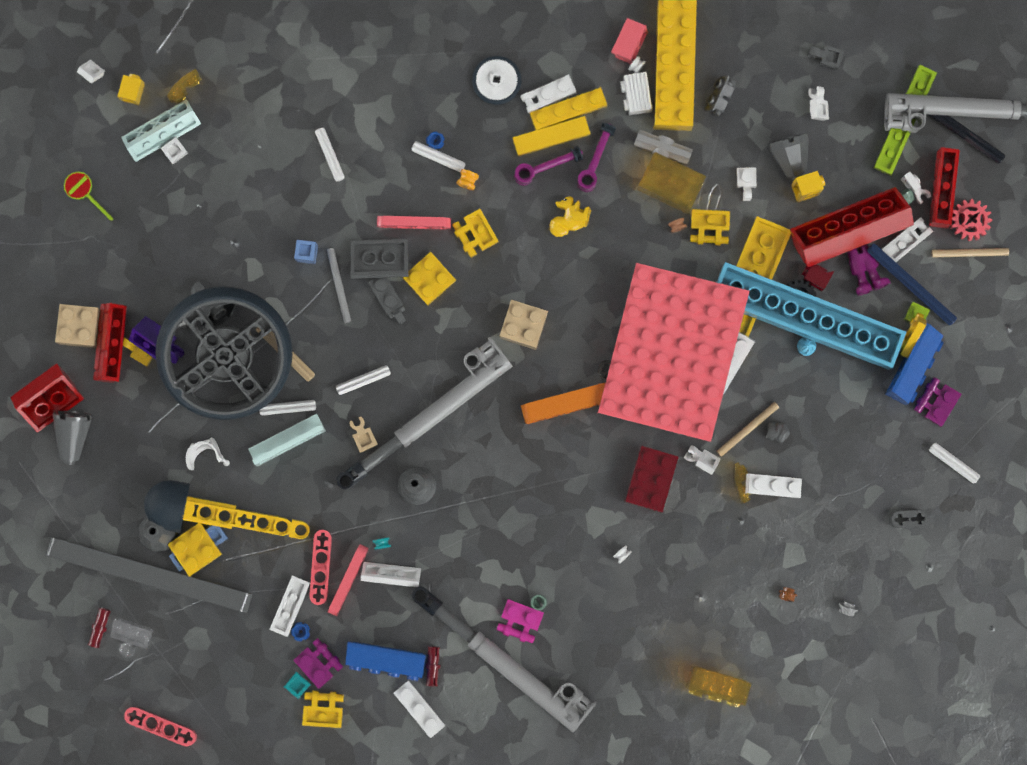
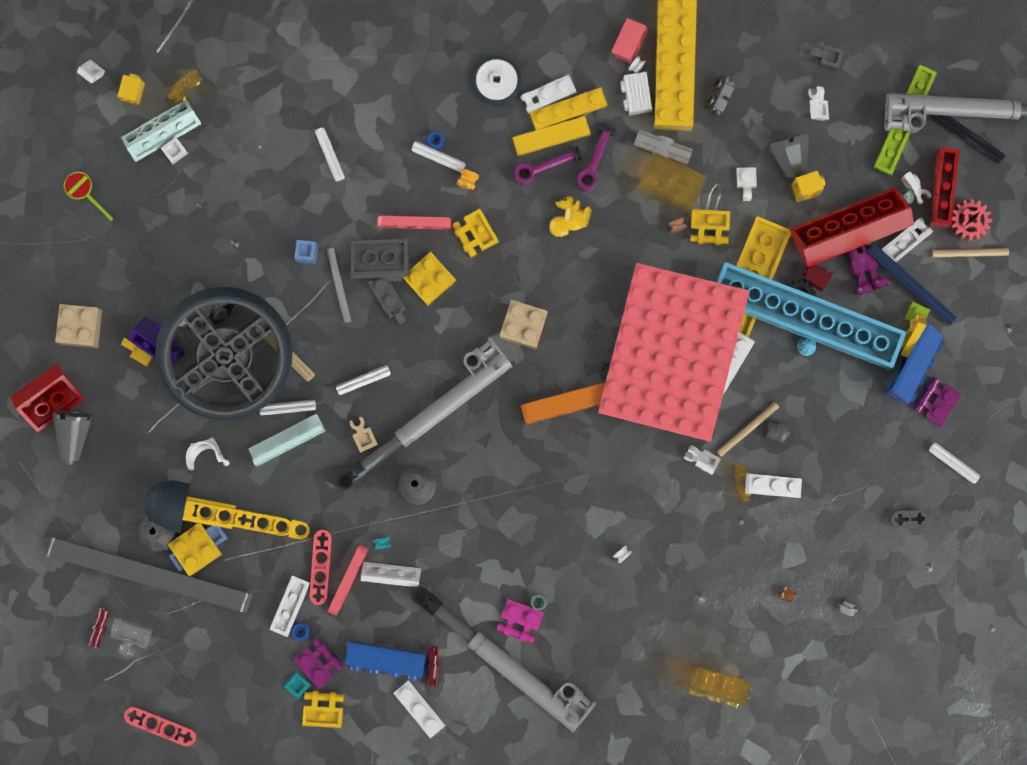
(109, 342): red brick -> none
(651, 479): dark red brick -> none

